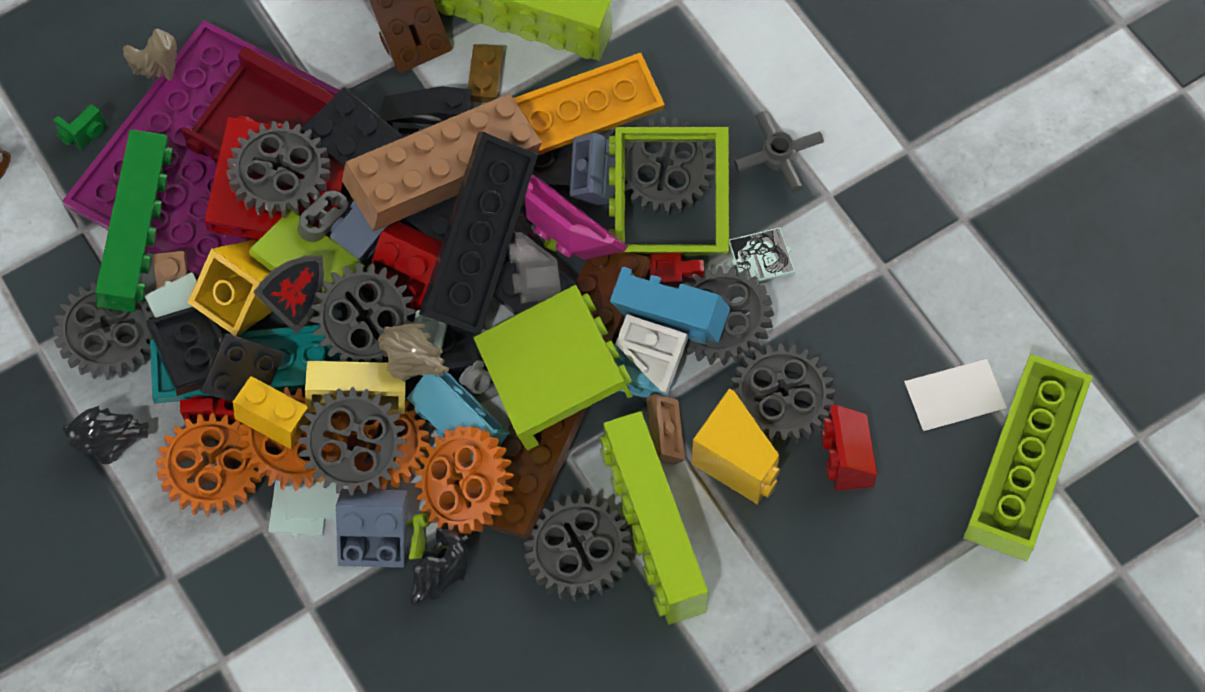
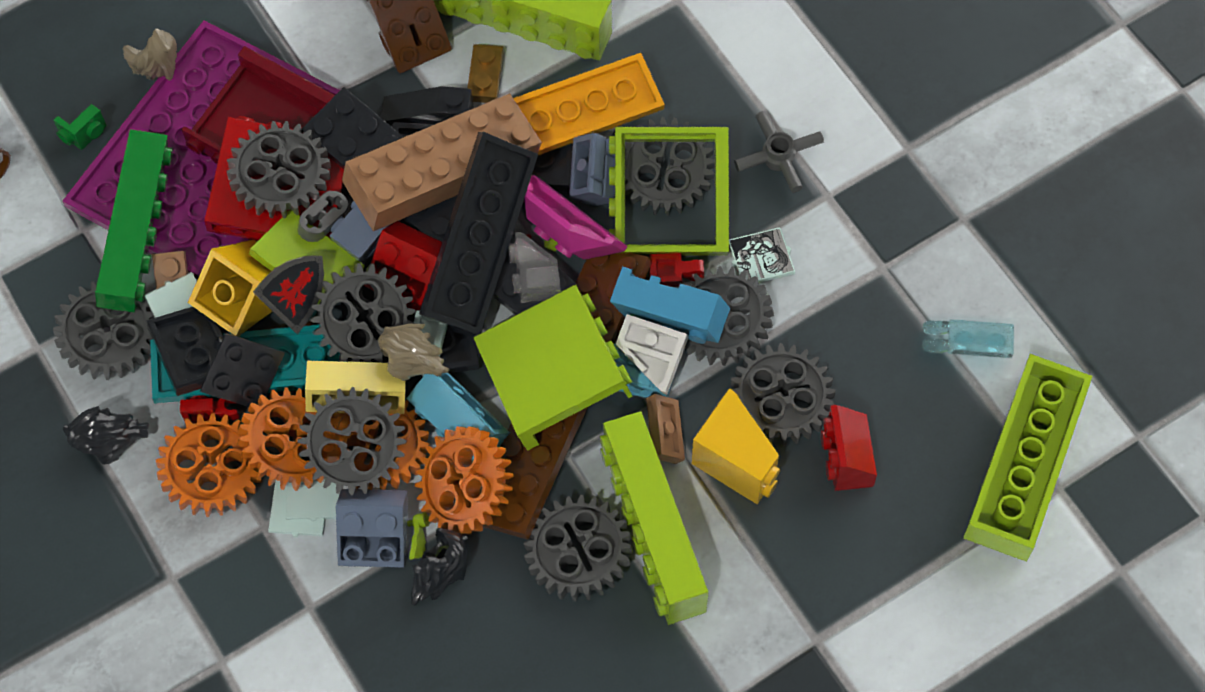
(270, 412): yellow brick -> none
(475, 378): light grey plate -> none
(955, 394): white sticker -> none
(970, 338): none -> clear light blue hinge

